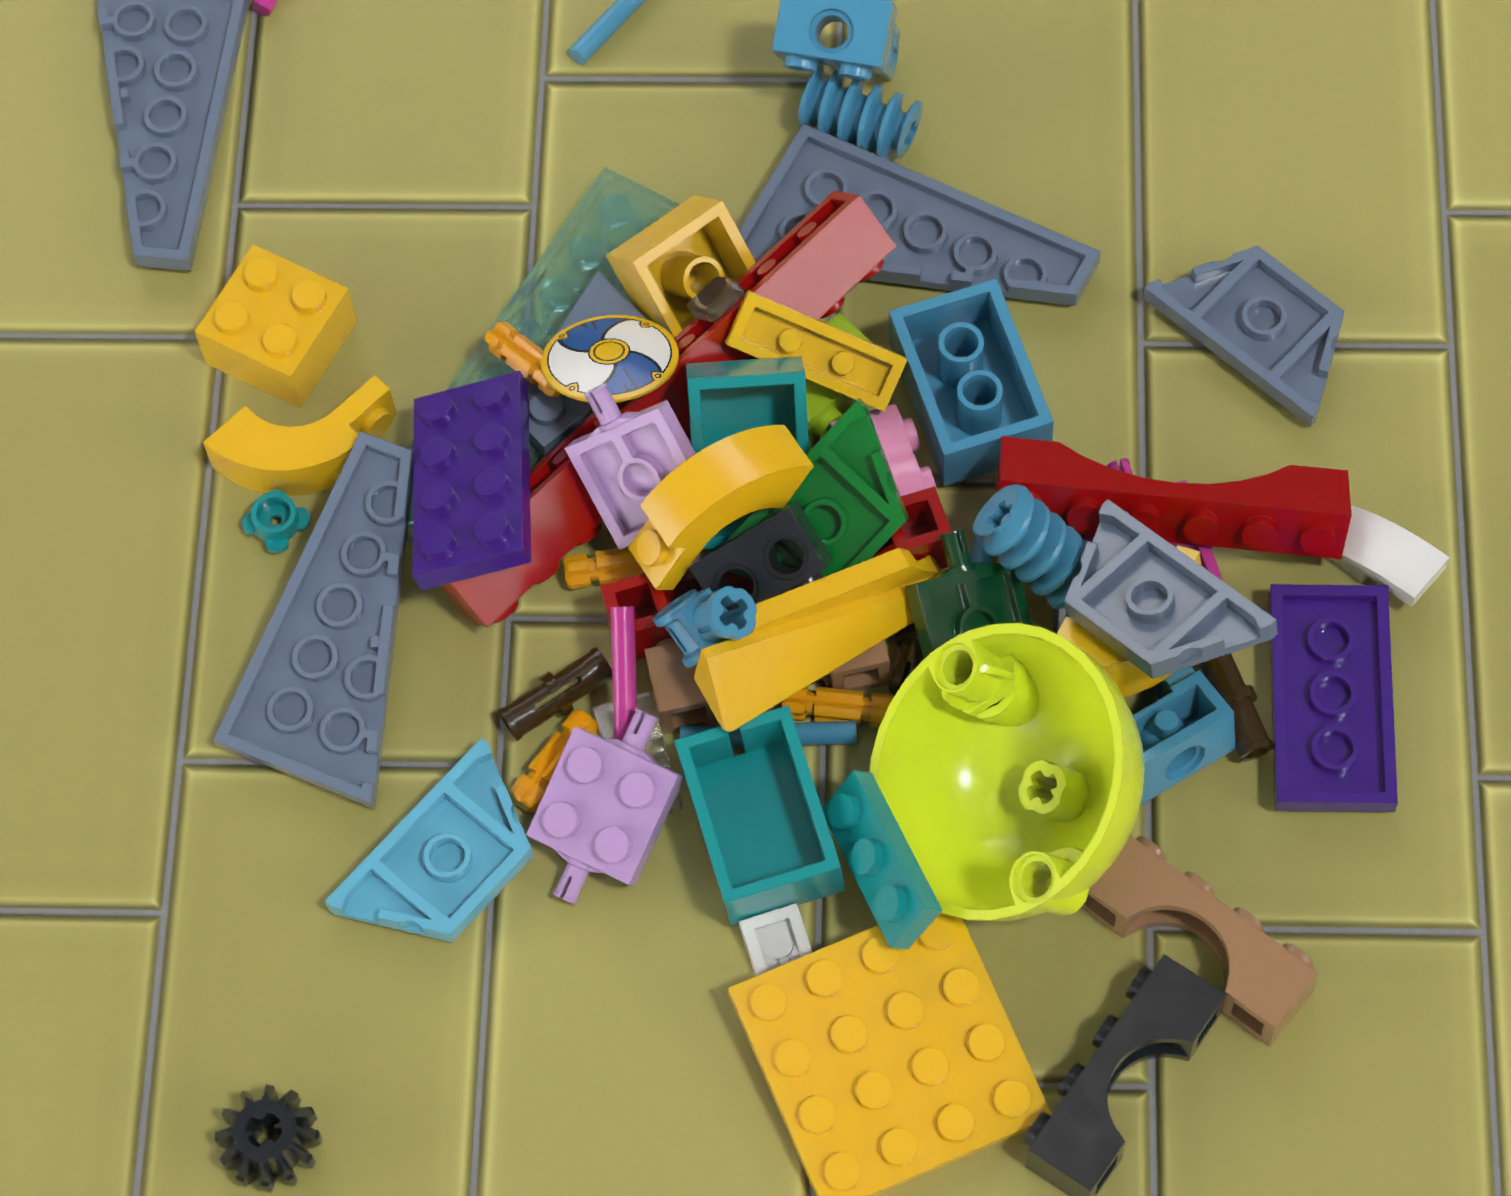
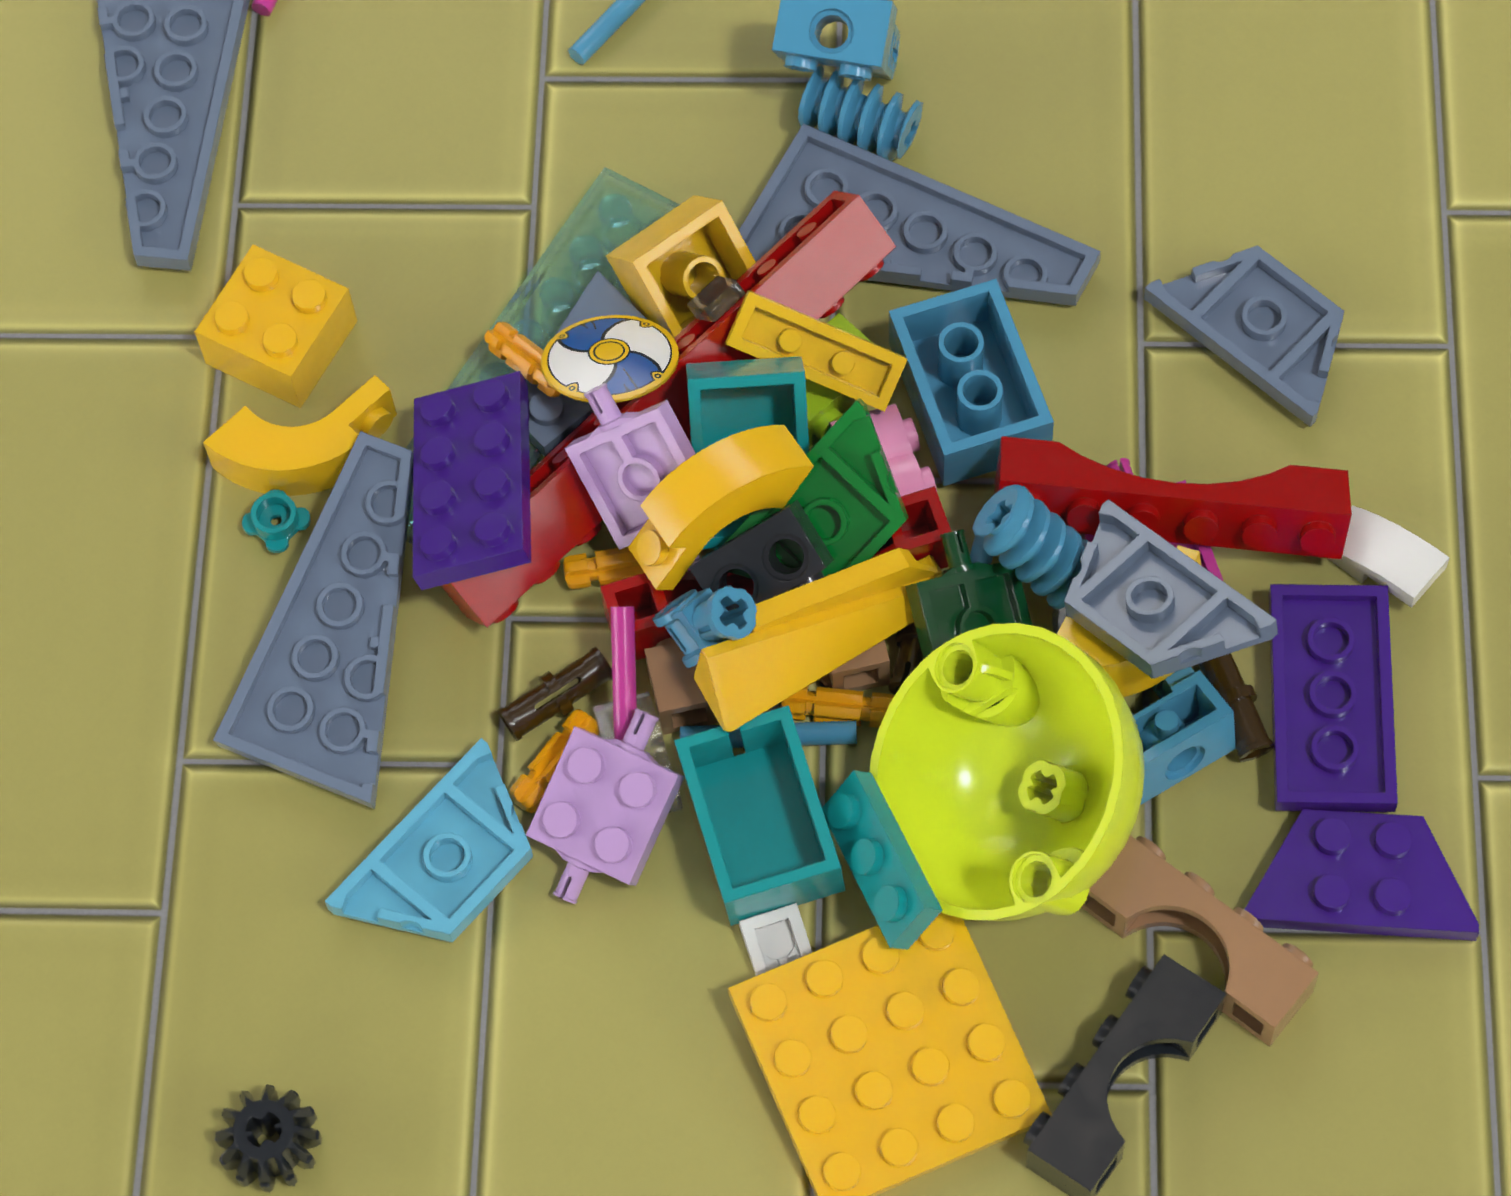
(1363, 879): none -> dark purple wing

